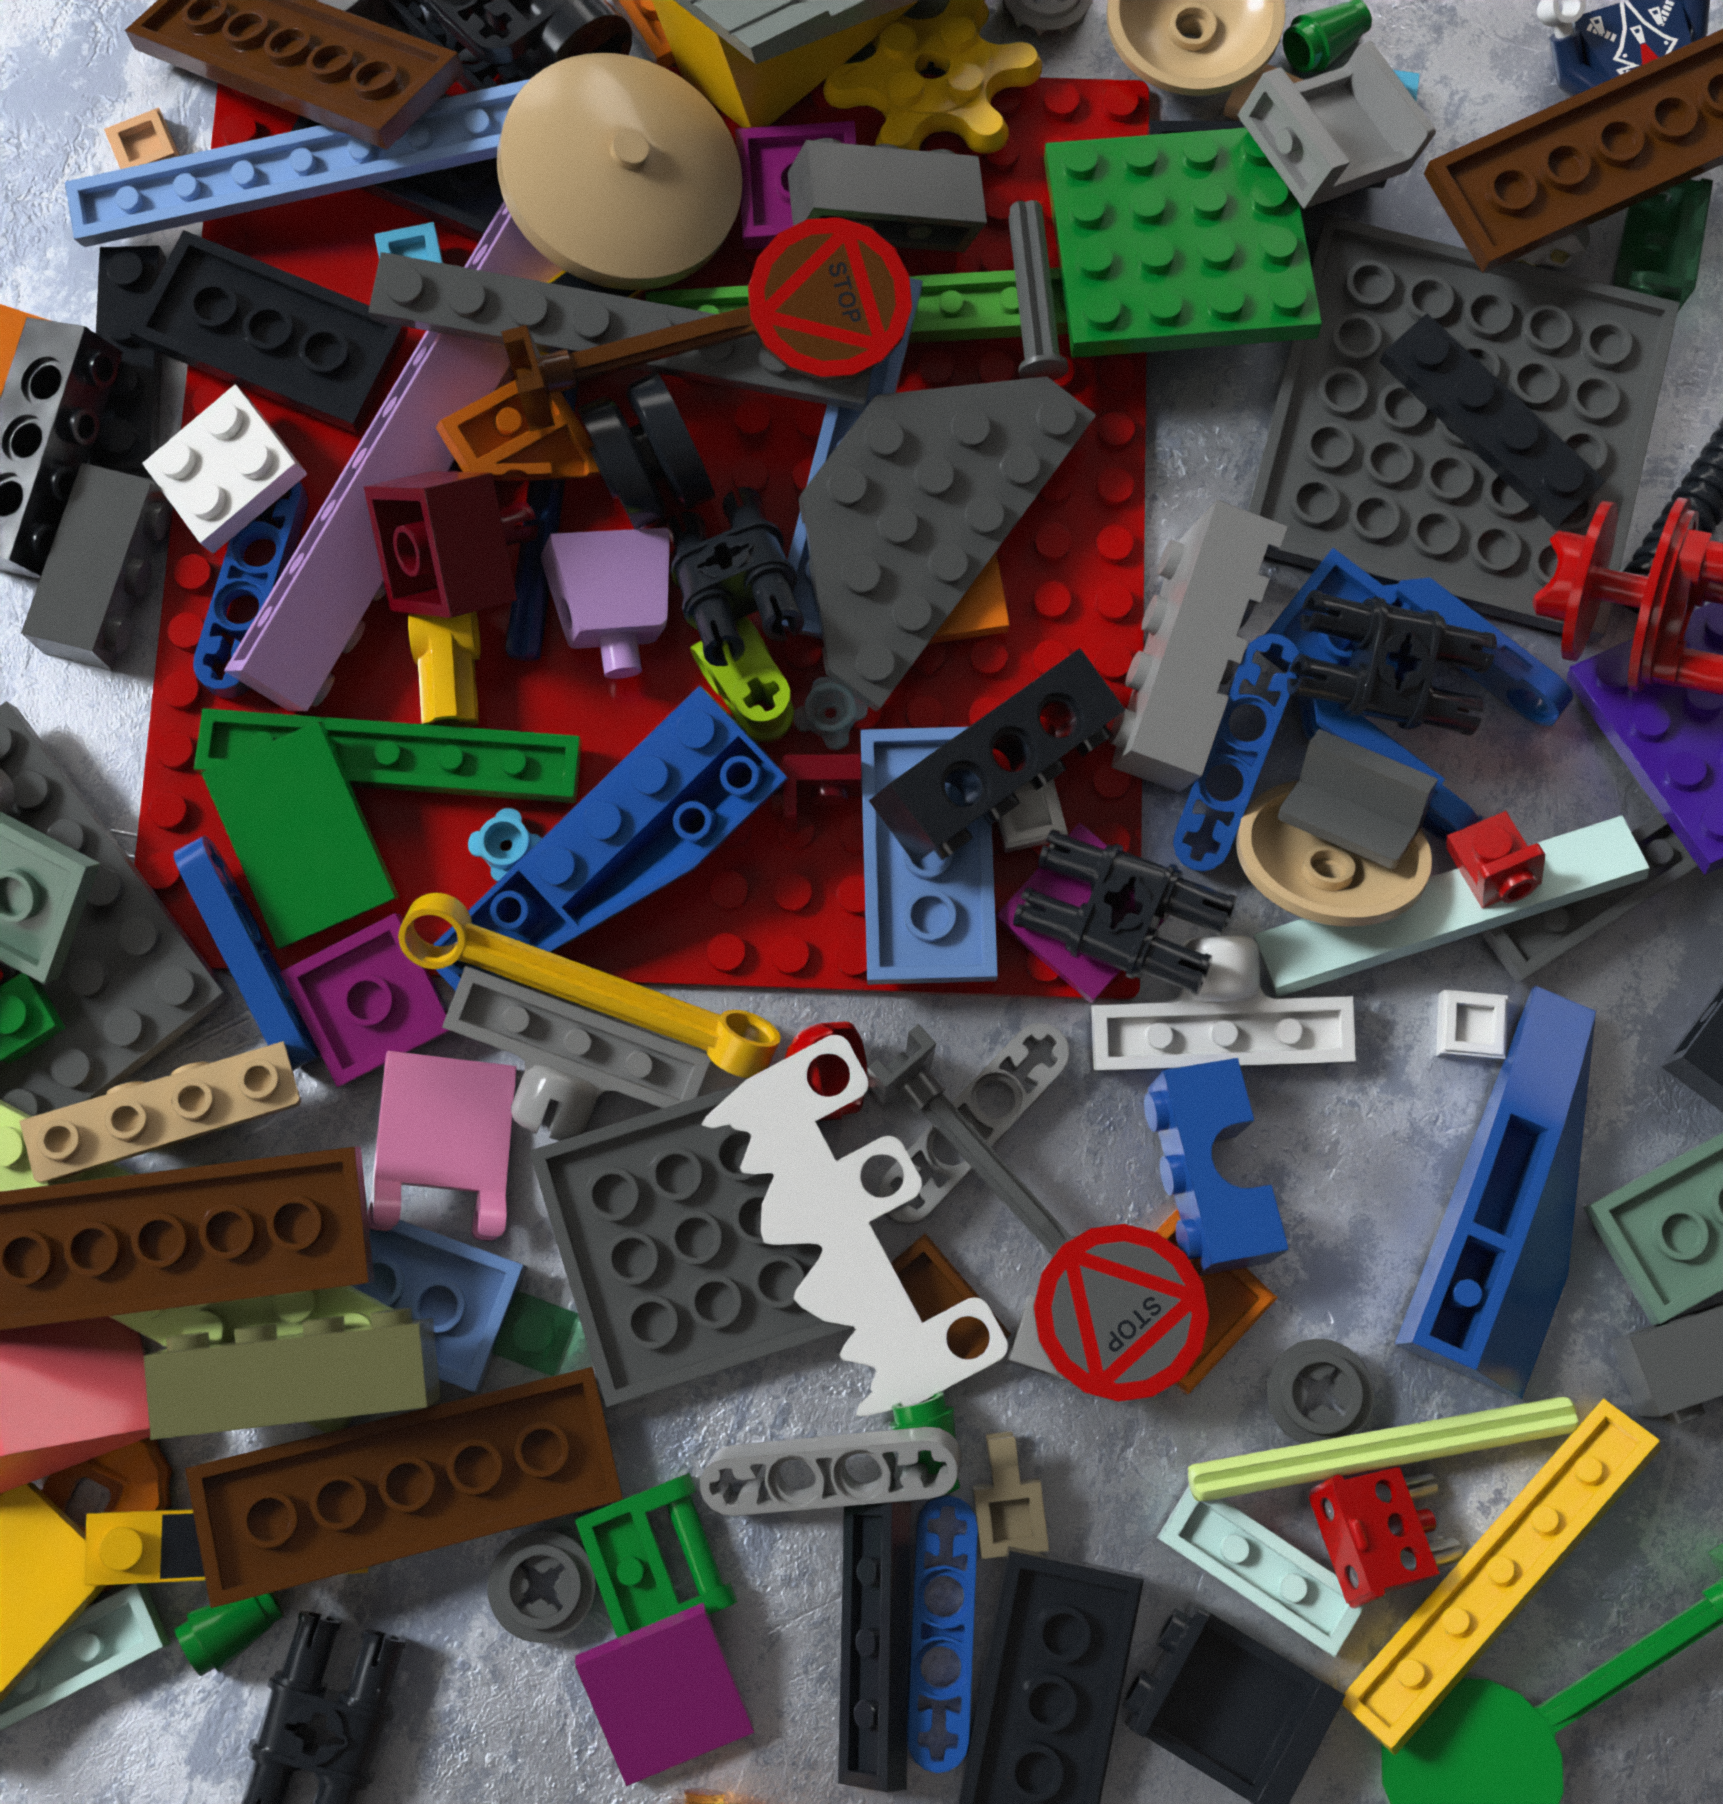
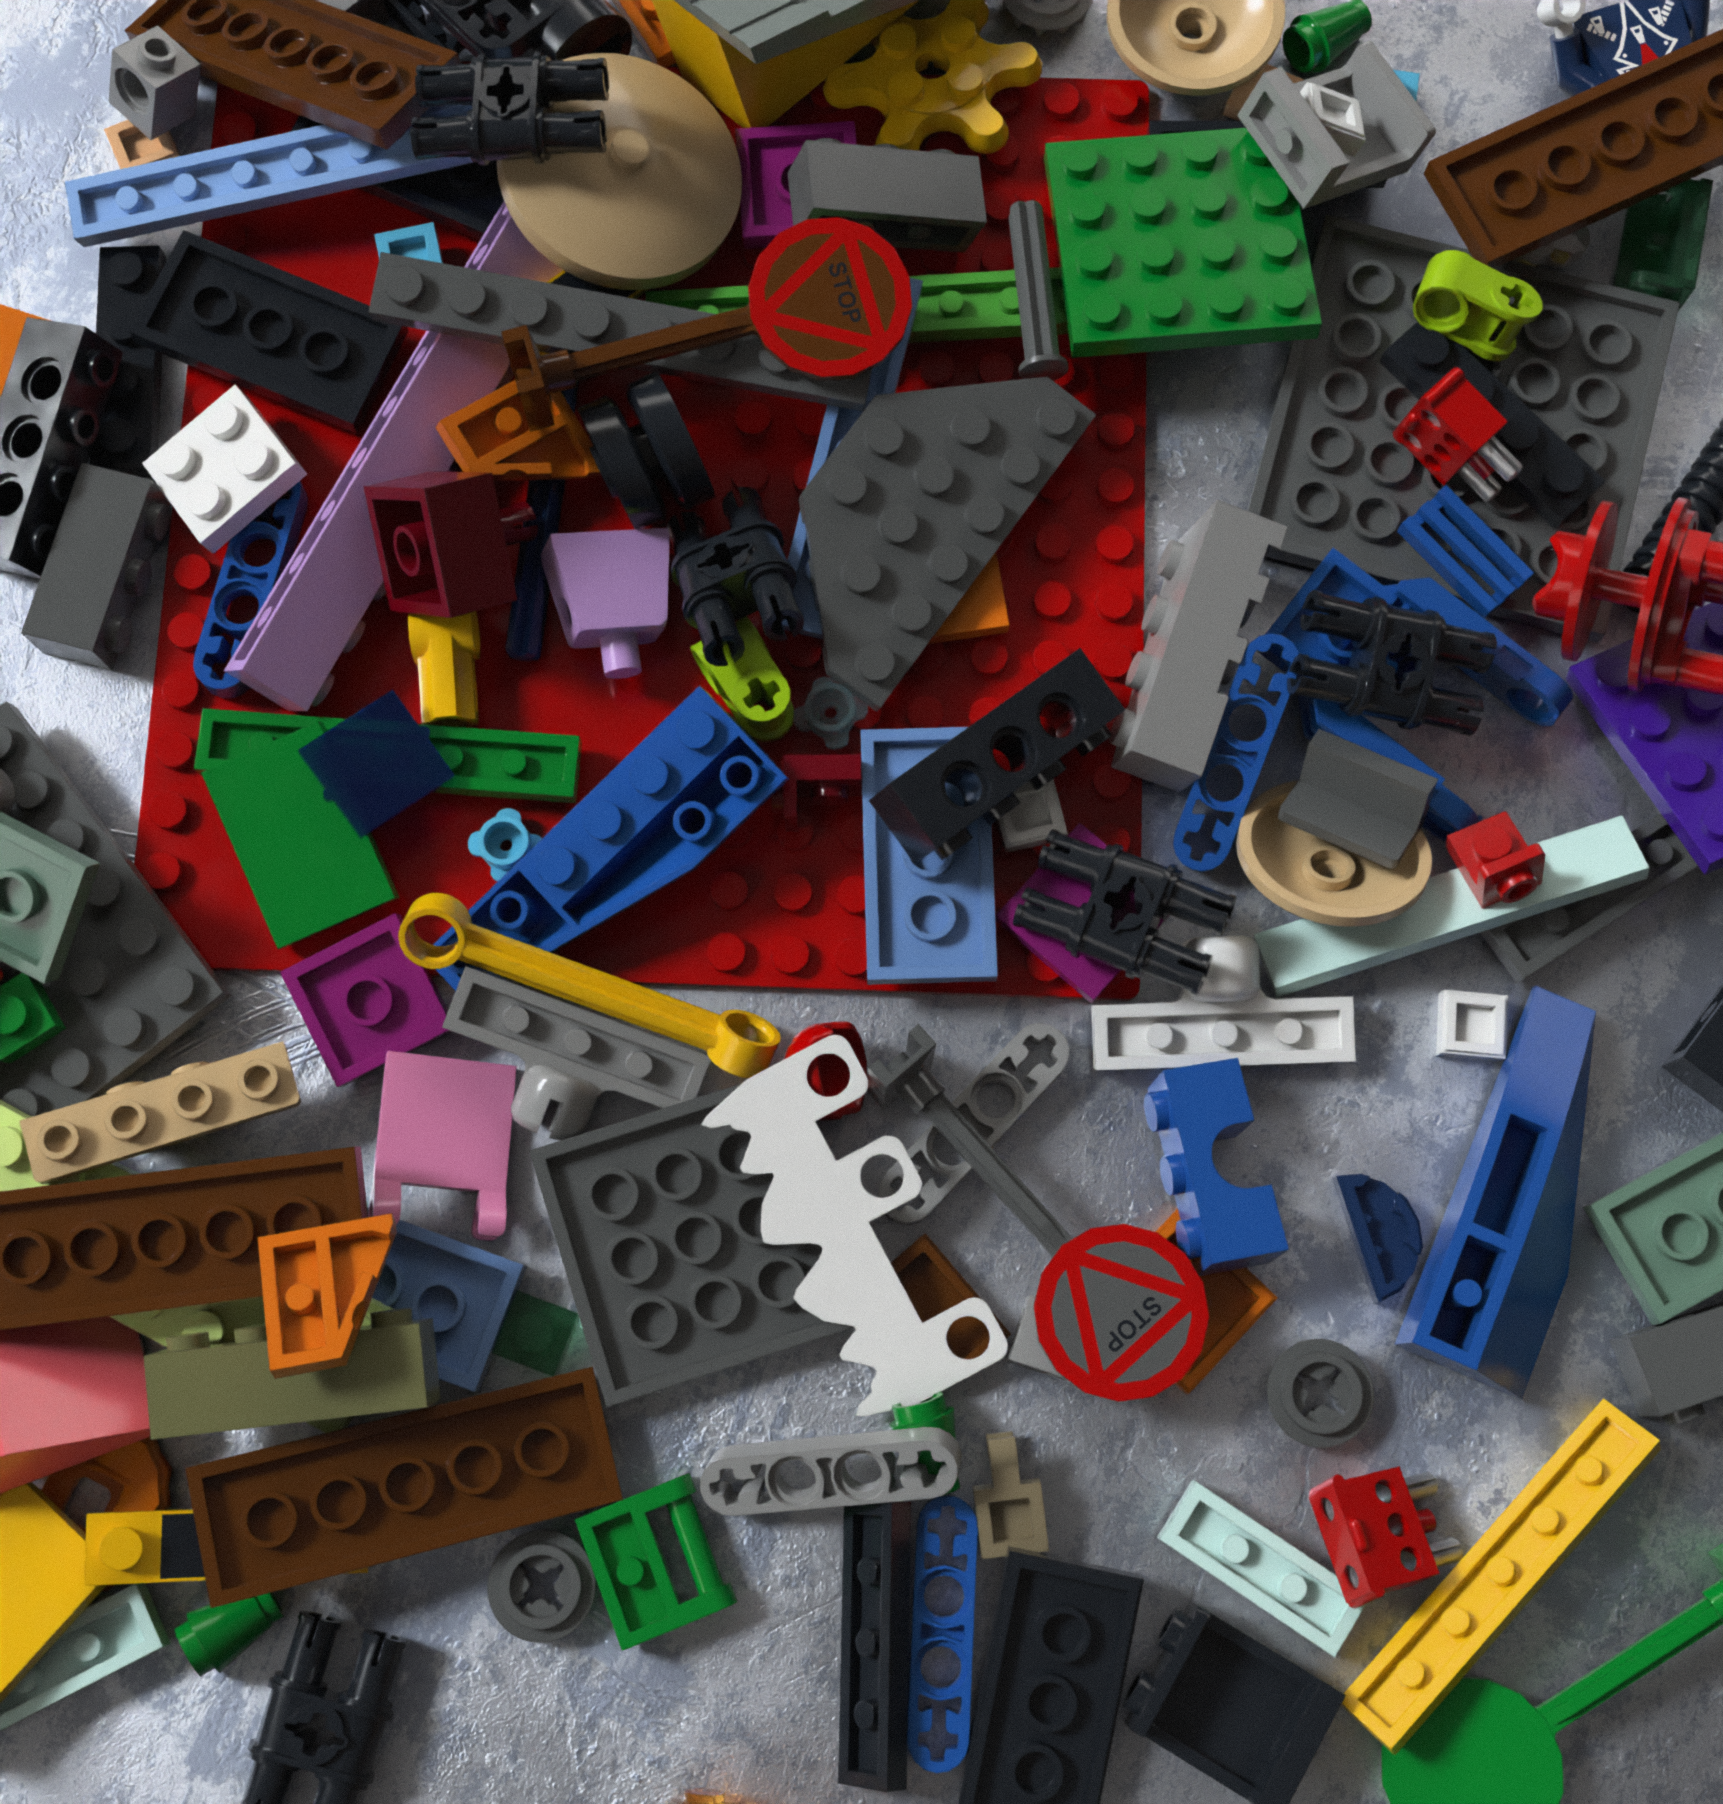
(154, 82): none -> light grey brick
(244, 949): blue beam -> none
(320, 1290): none -> orange wing
(376, 764): none -> clear blue piece
(510, 108): none -> black pin
(664, 1694): magenta tile -> none
(1339, 116): none -> white tile
(1381, 1448): yellowish green axle -> none
(1382, 1231): none -> dark blue tile
(1455, 433): none -> red piece
(1471, 303): none -> lime piece
(1480, 536): none -> blue tile

